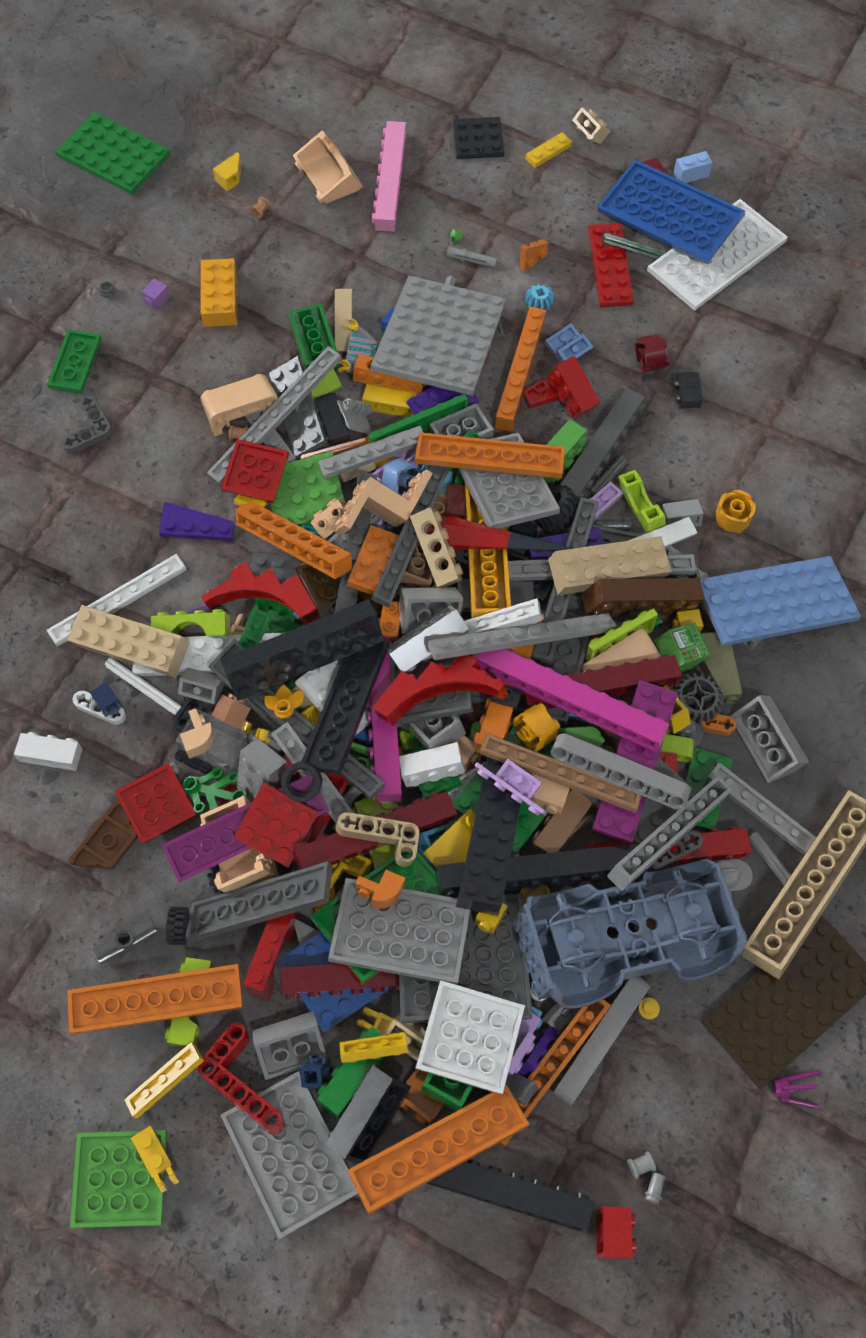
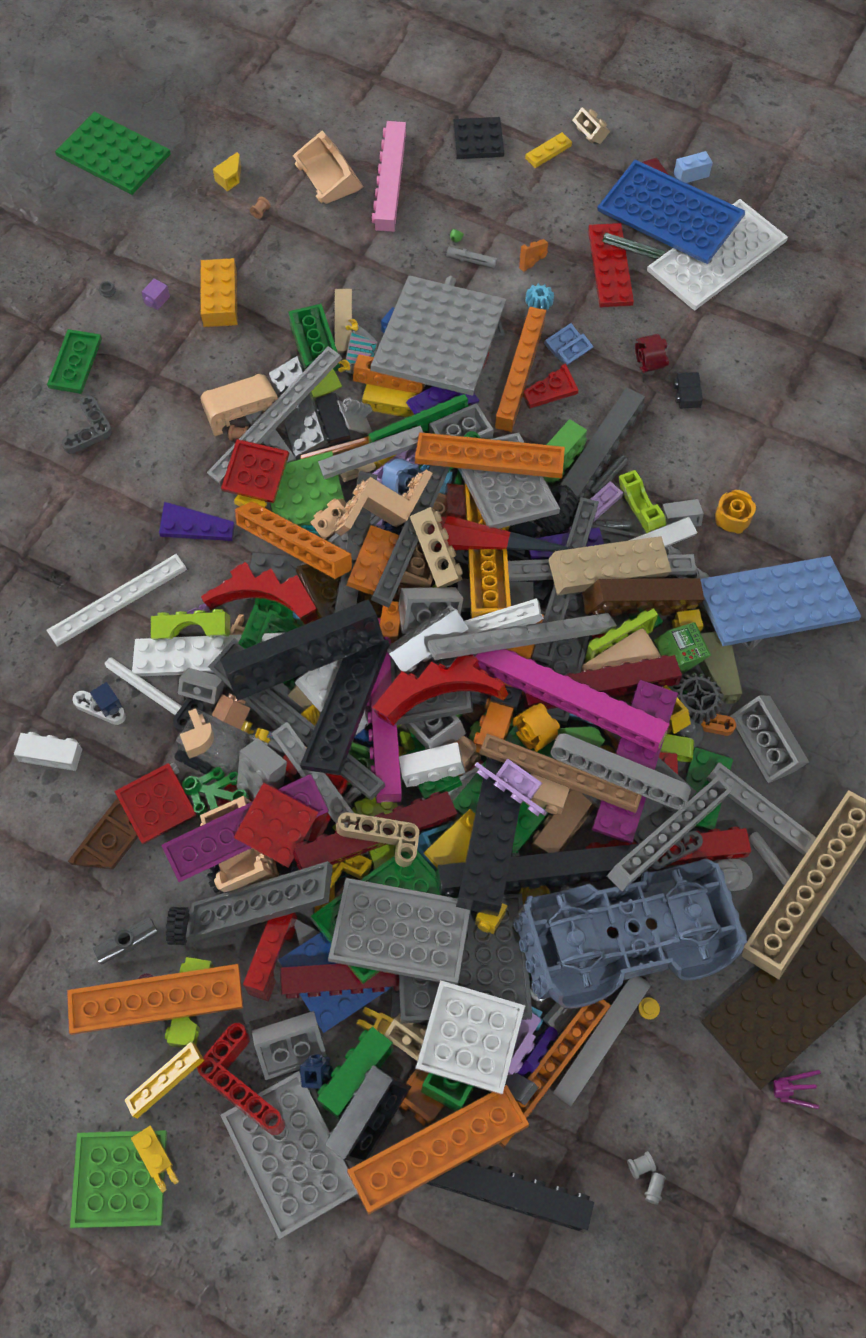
(128, 641): tan brick -> none
(284, 700): light orange plate -> none
(290, 793): black tyre -> none
(373, 1047): yellow plate -> none
(384, 893): orange brick -> none
(574, 388): red brick -> none
(615, 1233): red brick -> none

